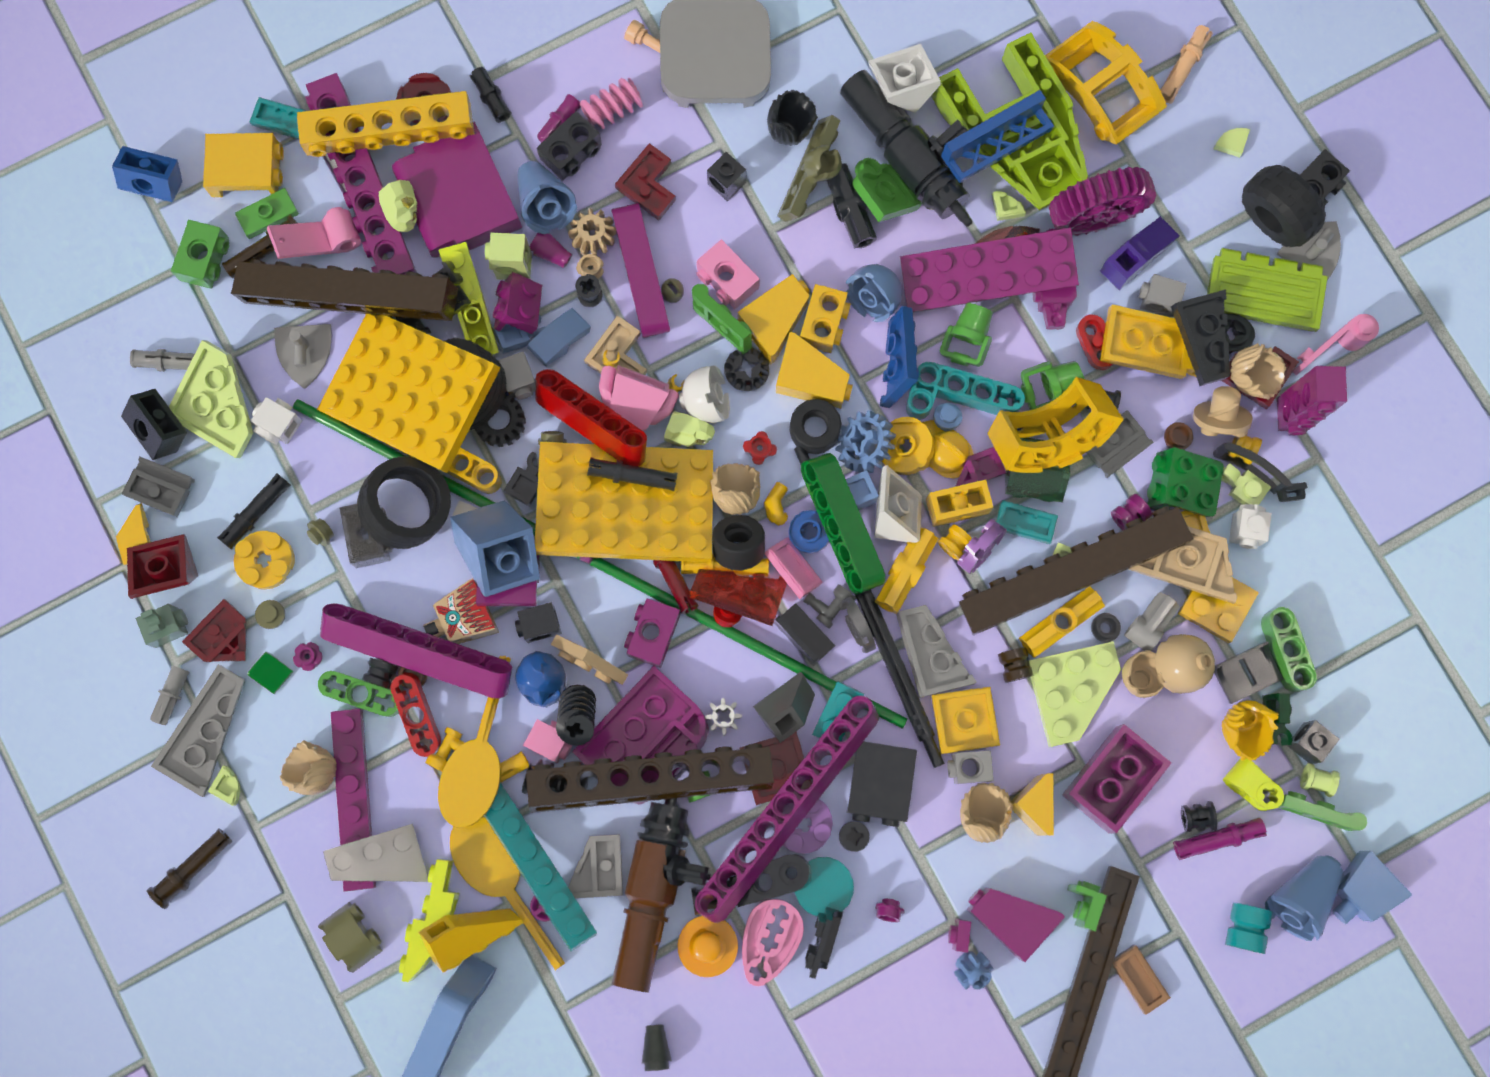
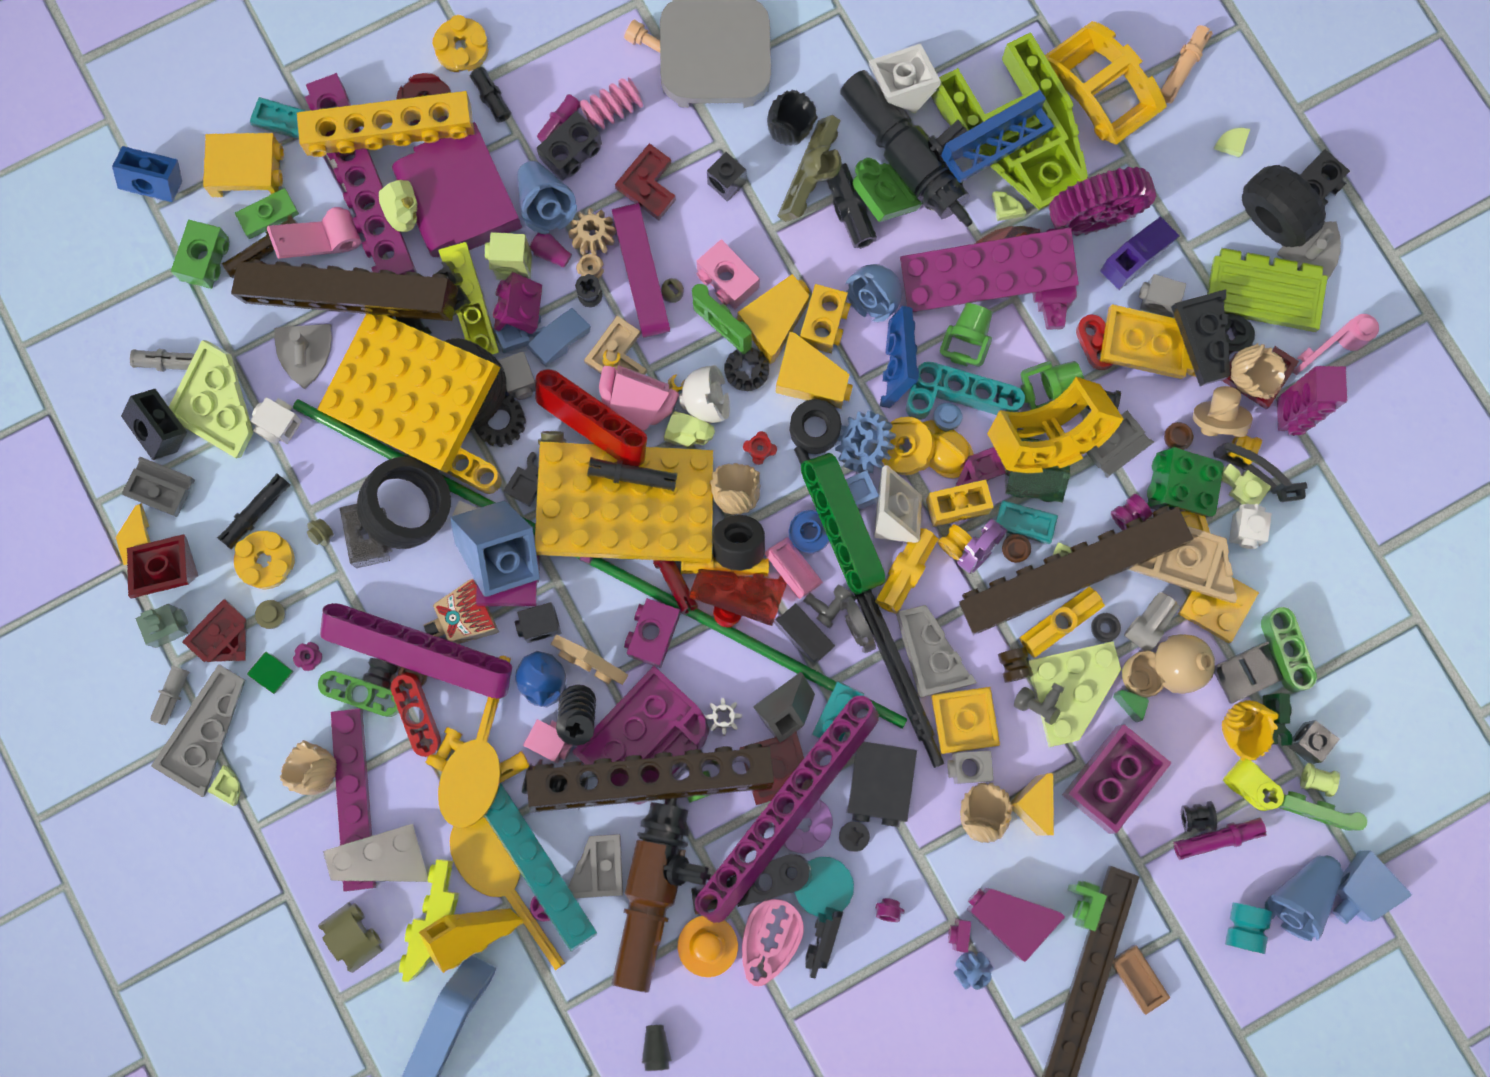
(178, 878): dark brown pin -> none
(455, 30): none -> yellow plate
(773, 505): yellow arm -> none
(1016, 548): none -> reddish brown plate
(1026, 700): none -> dark grey piece
(1132, 703): none -> green slope

